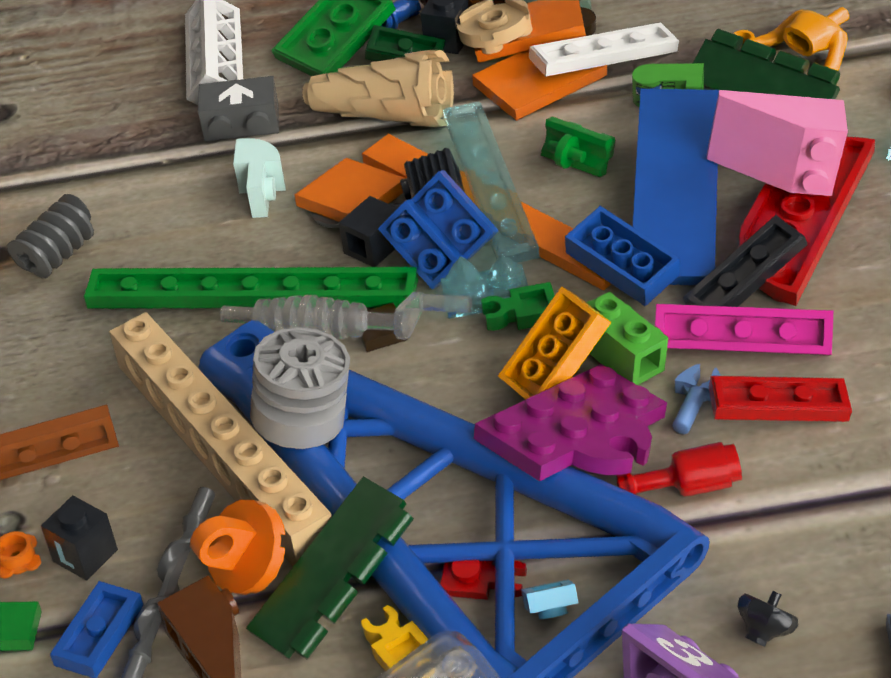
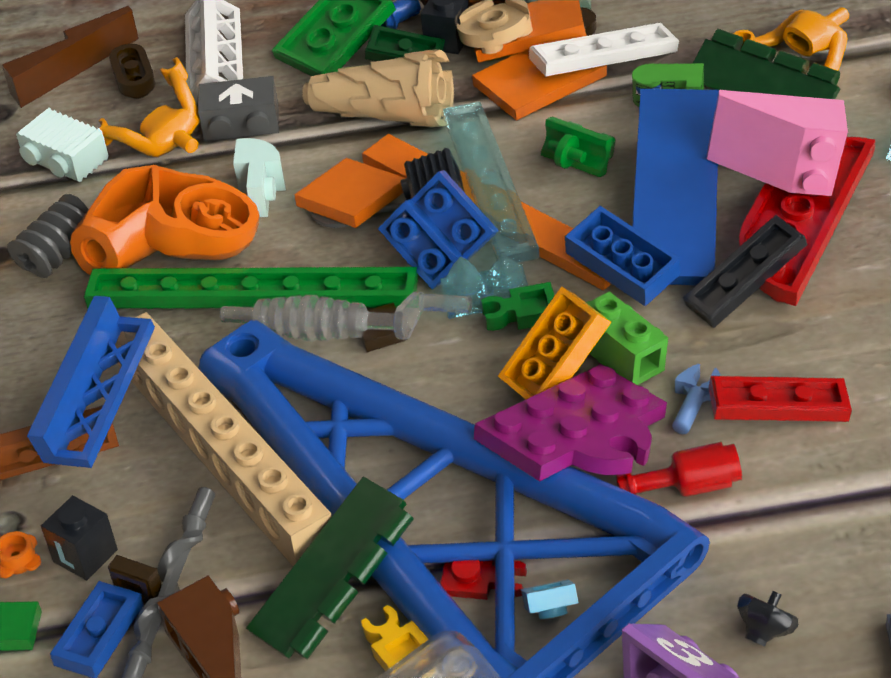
(62, 145): none -> light aqua brick
(75, 384): none -> blue fence
(82, 48): none -> reddish brown slope
(132, 70): none -> dark brown plate
(135, 577): none -> dark brown tile
(163, 212): none -> orange piece
(165, 126): none -> light orange piece
(241, 546): orange tile -> none
(299, 387): light grey wheel -> none
(361, 233): black brick -> none
(746, 329): dark pink plate -> none

